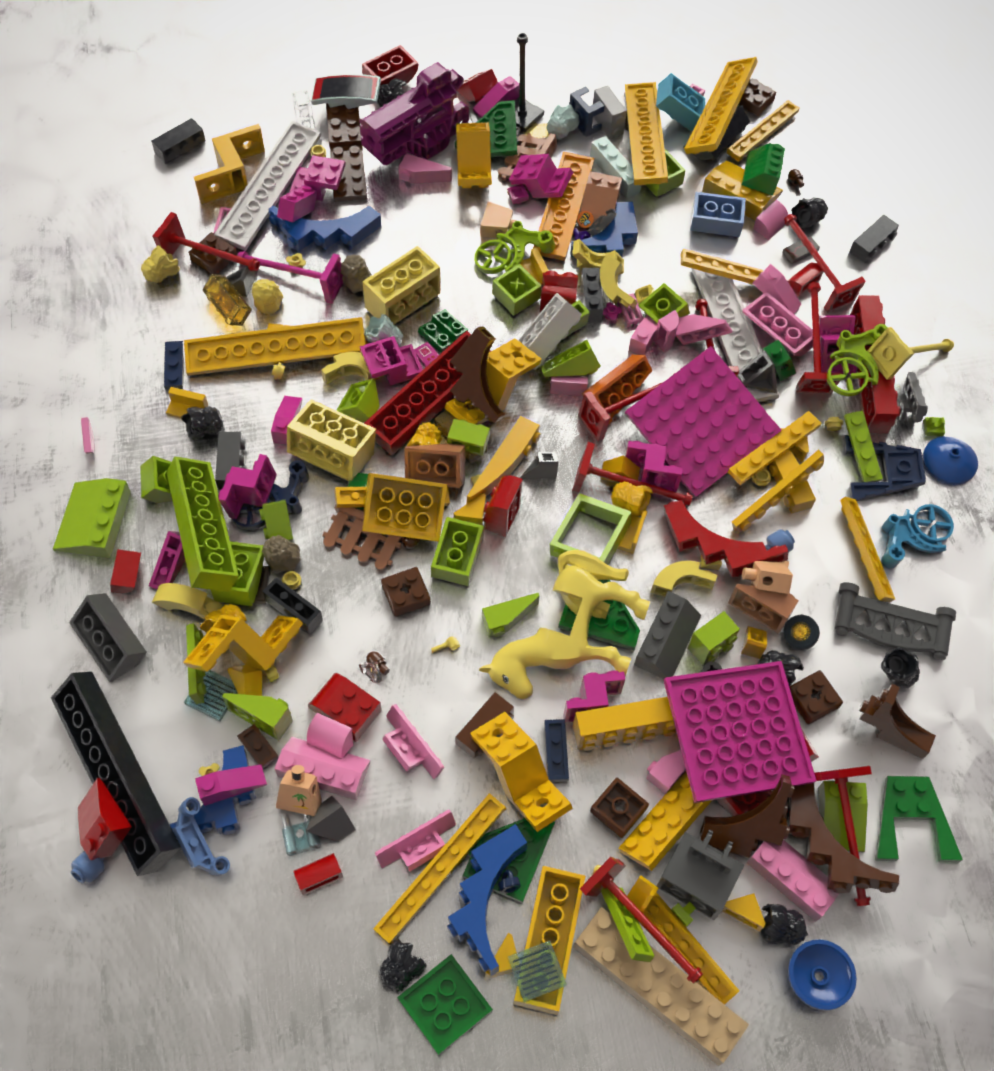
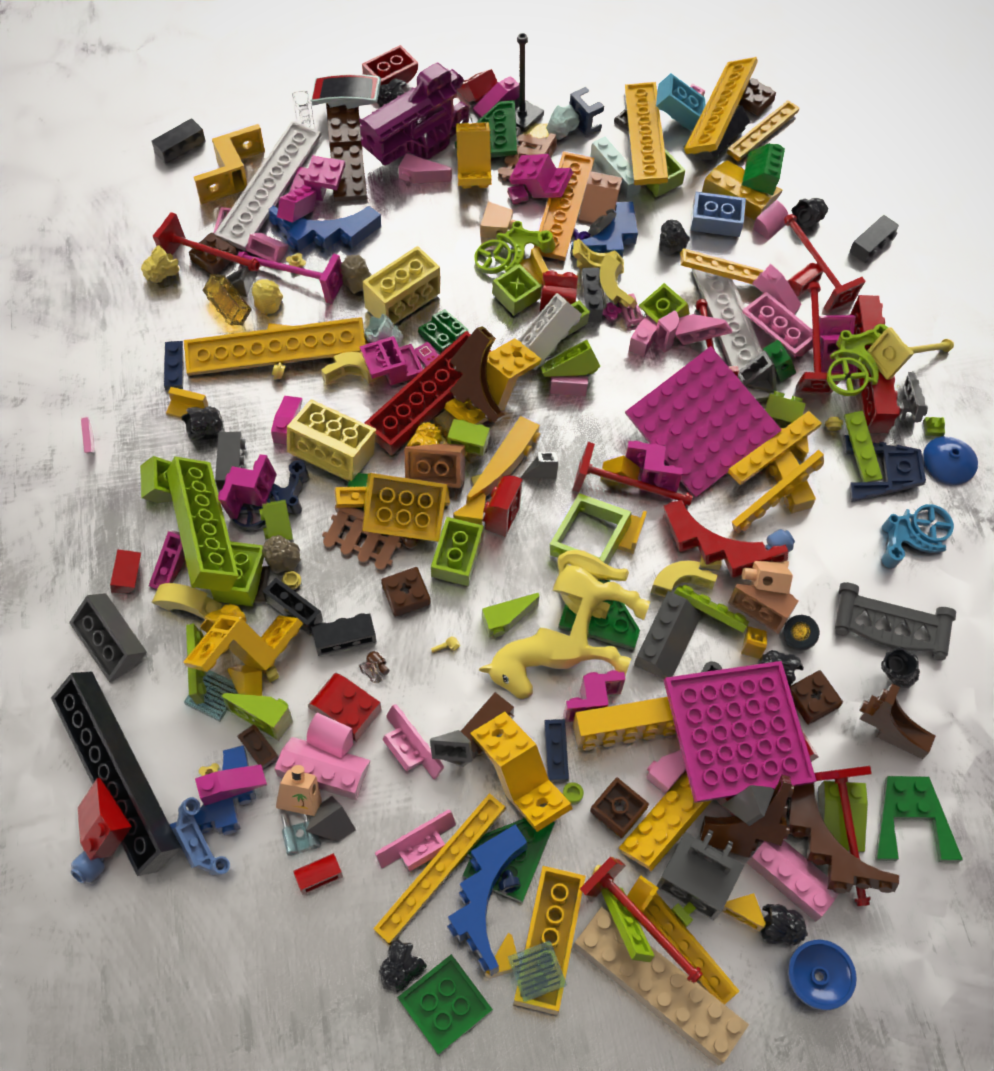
(93, 517): lime slope -> none
(266, 247): none -> bright pink brick
(318, 150): light yellow plate -> none
(344, 634): none -> black brick
(360, 401): lime slope -> none
(452, 747): none -> dark grey slope
(573, 793): none -> lime tile
(585, 219): orange tile -> none
(597, 417): red tile -> none
(614, 112): light grey brick -> none
(621, 382): orange wedge -> none
(631, 497): yellow hair -> none
(643, 292): light yellow slope -> none
(672, 237): none -> black hair
(713, 638): lime brick -> none
(715, 610): none -> lime plate
(750, 803): none -> dark grey slope
(762, 478): light yellow plate -> none
(784, 408): none -> lime brick
(796, 177): reddish brown cylinder -> none
(798, 251): tile -> none
(867, 549): yellow plate -> none

